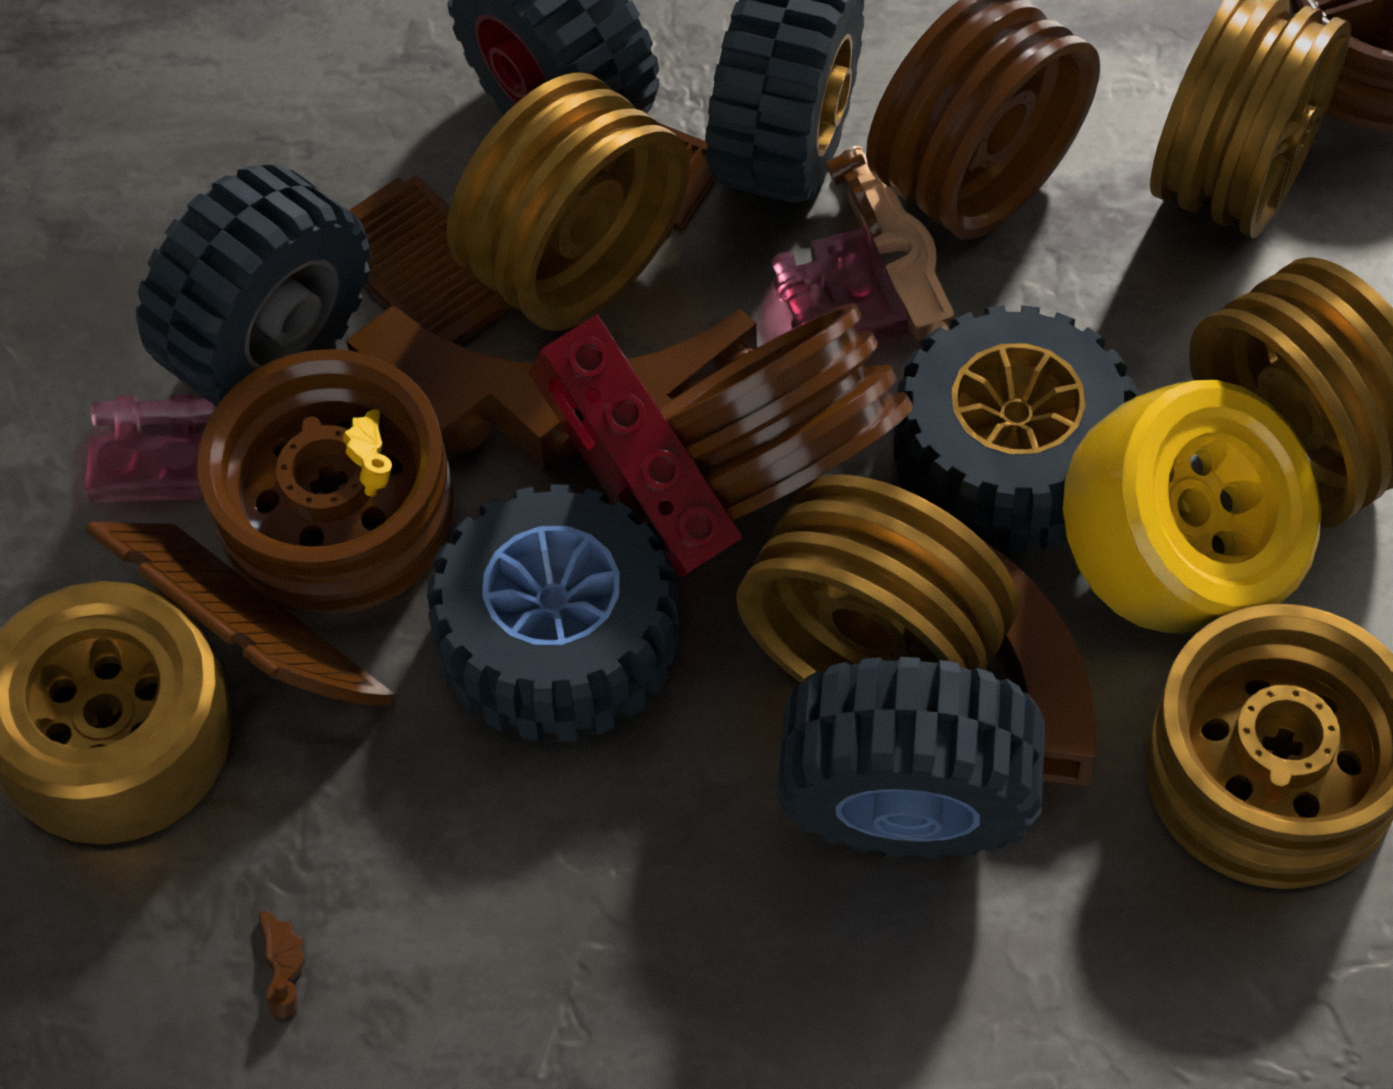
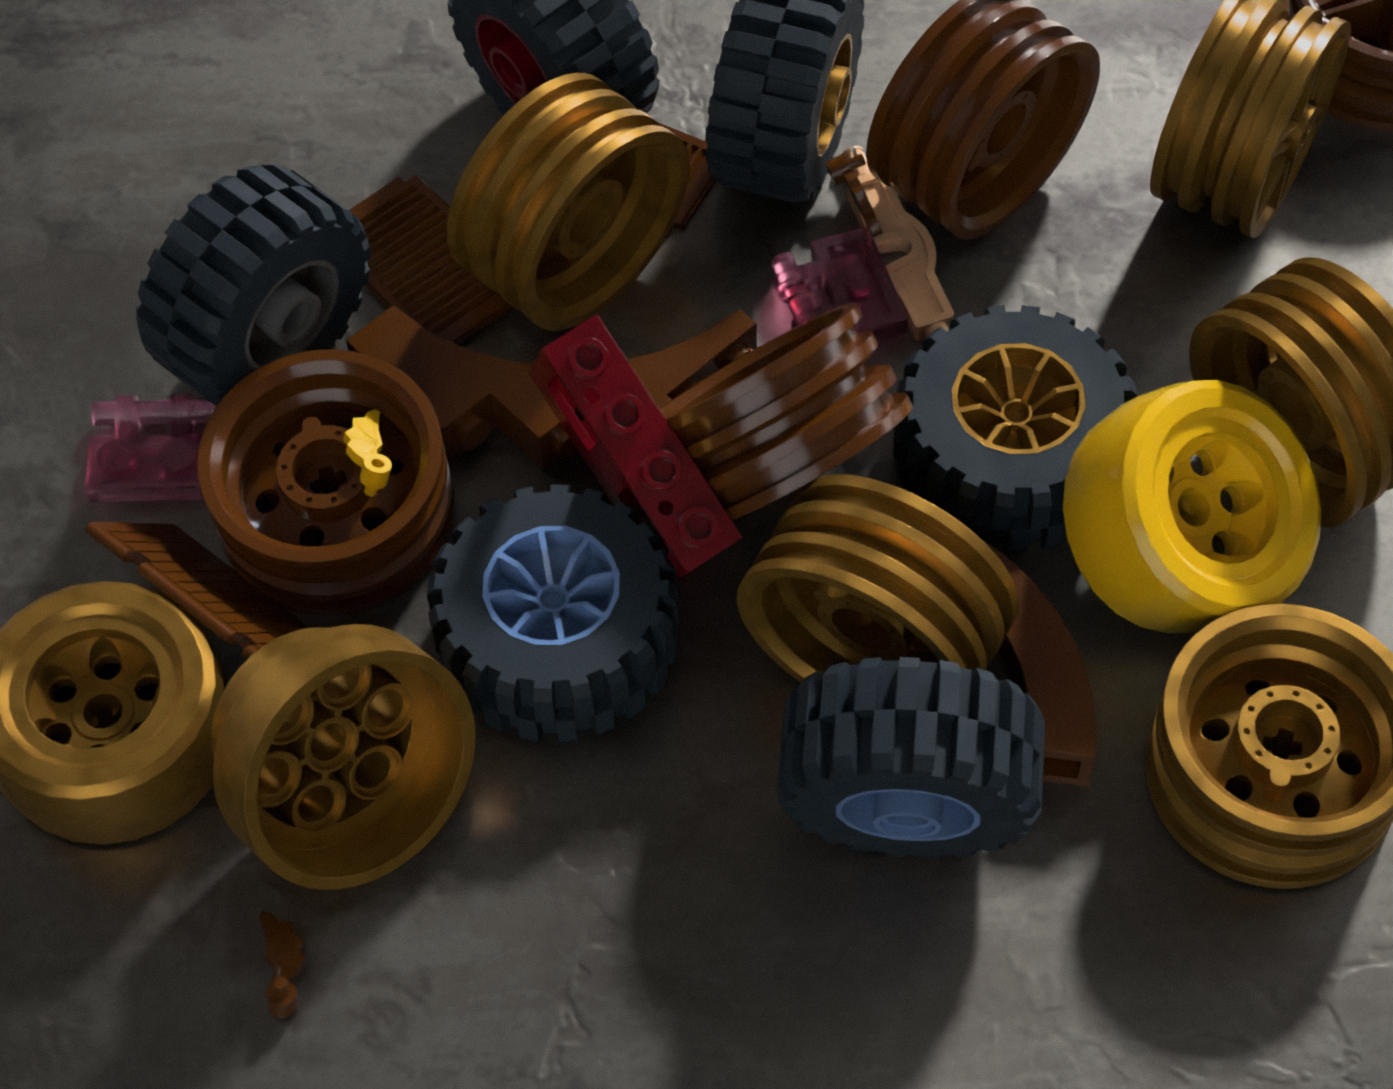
(340, 753): none -> pearl gold wheel

